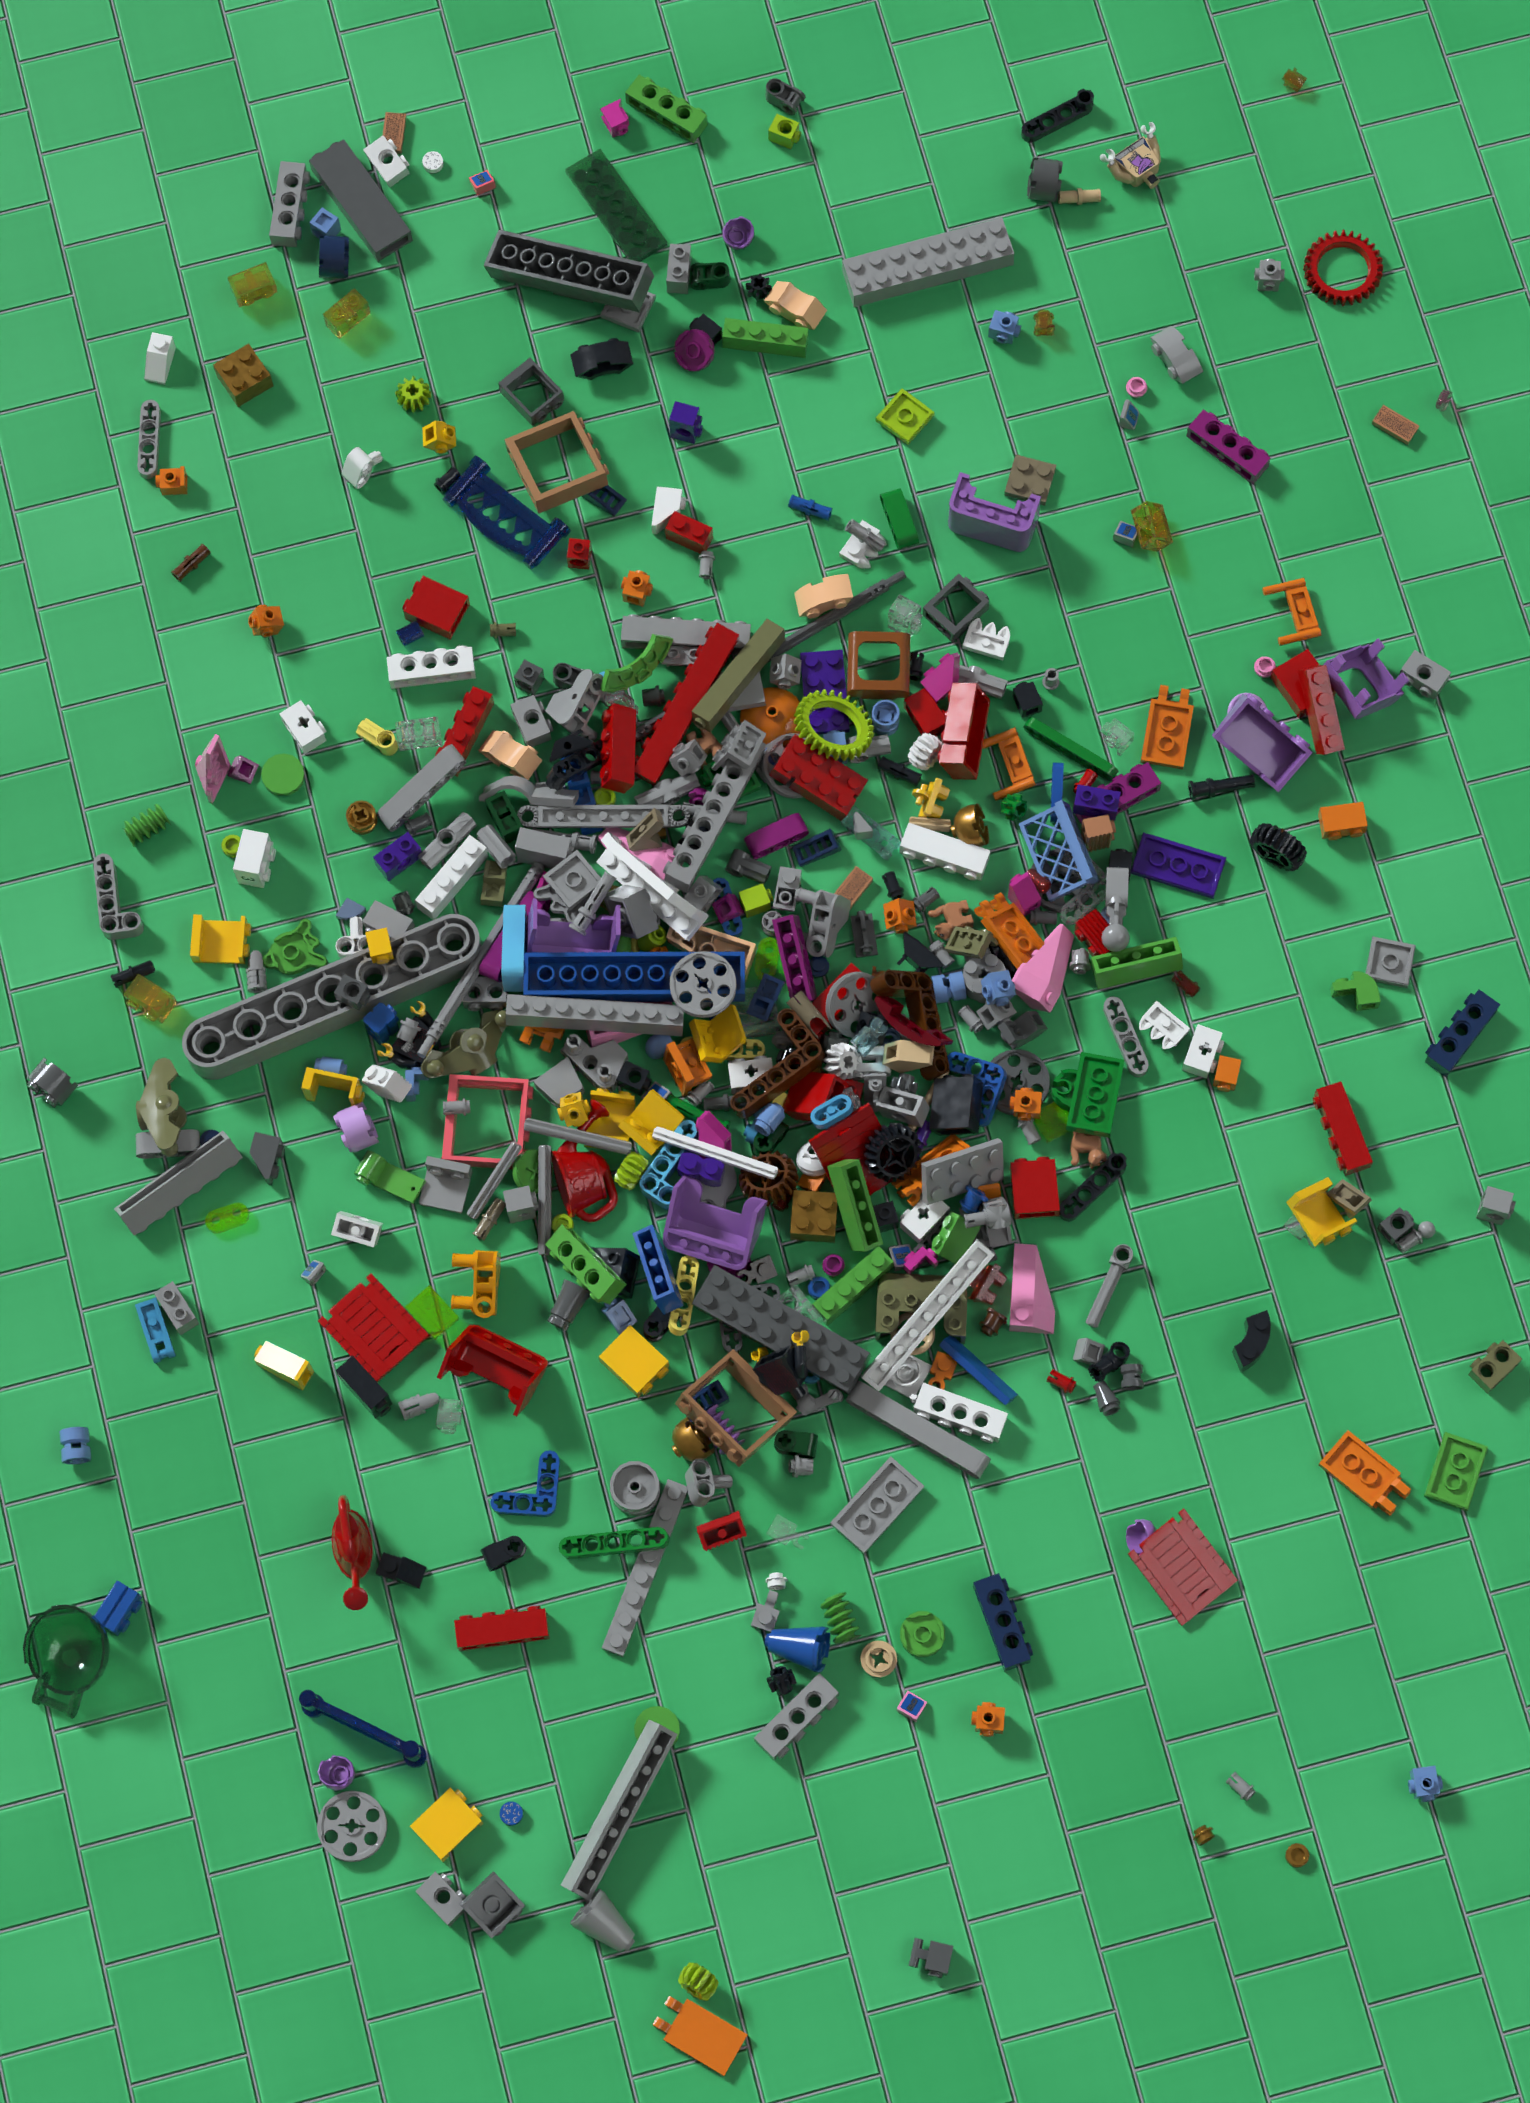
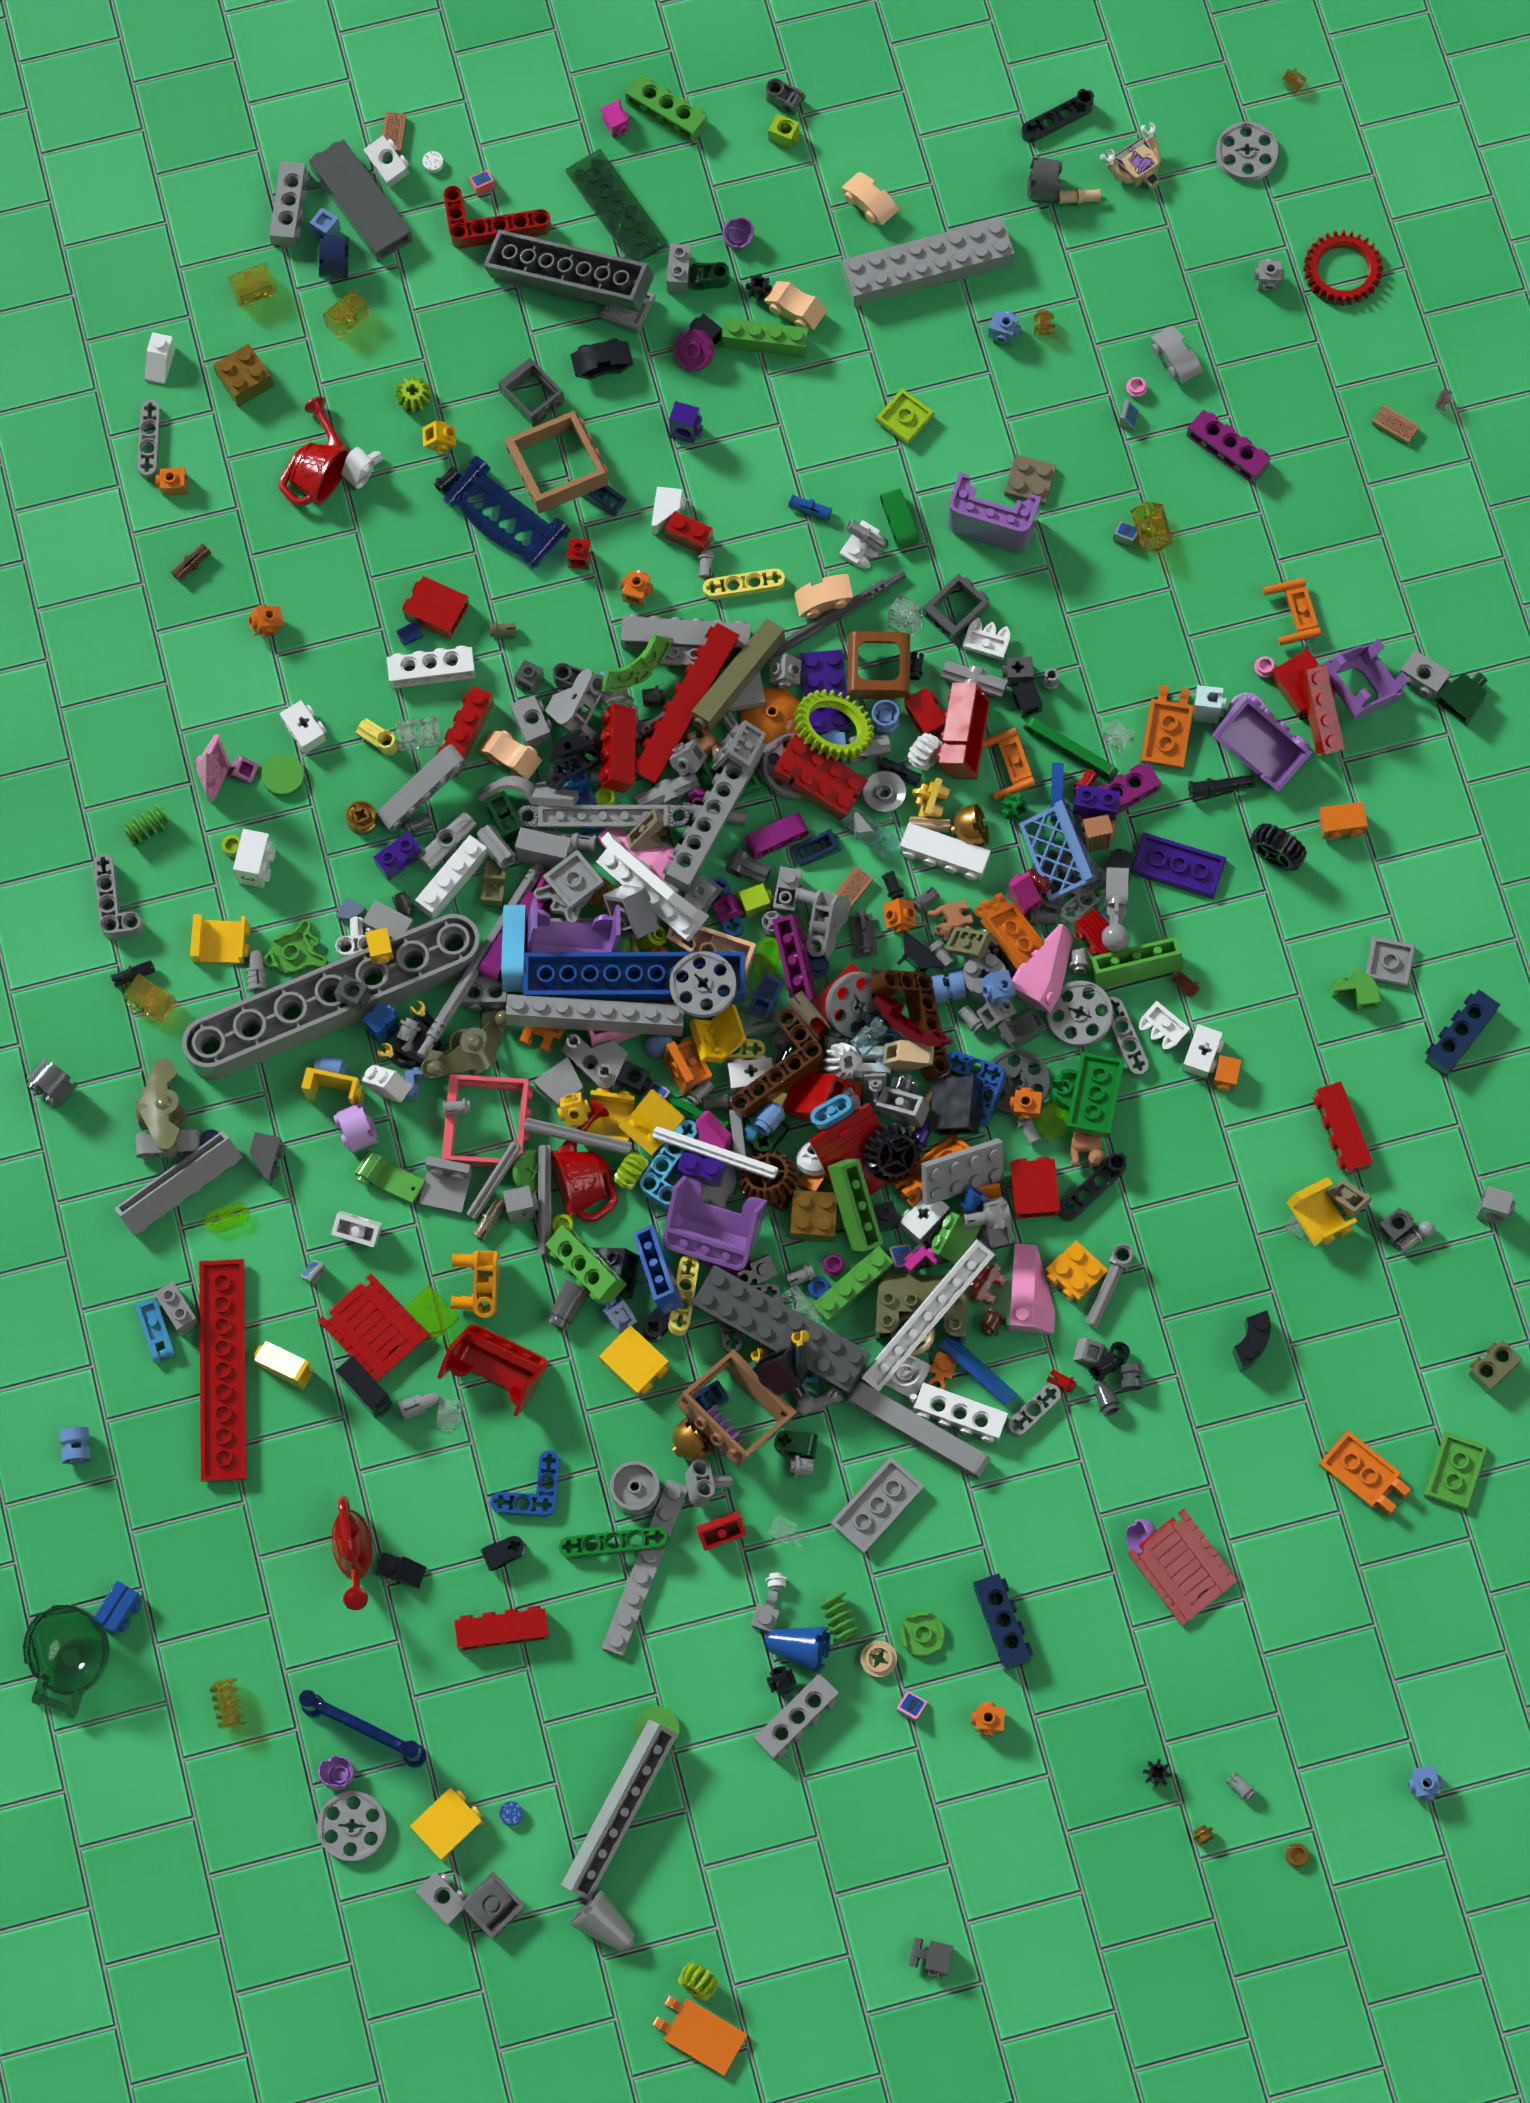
(222, 1371): none -> red plate
(227, 1704): none -> clear yellow piece
(314, 466): none -> red piece
(490, 224): none -> red beam
(585, 913): light grey pin -> none
(737, 1135): none -> light grey beam
(744, 587): none -> light yellow beam
(874, 203): none -> light nougat brick
(884, 782): none -> light grey dish
(939, 680): dark pink slope -> none
(1025, 667): none -> dark grey brick
(1026, 1425): none -> light grey beam
(1075, 1272): none -> light orange plate
(1089, 1008): none -> light grey wedge
(1157, 1767): none -> black gear
(1208, 704): none -> light aqua brick
(1238, 154): none -> light grey wedge
(1463, 697): none -> dark green torso

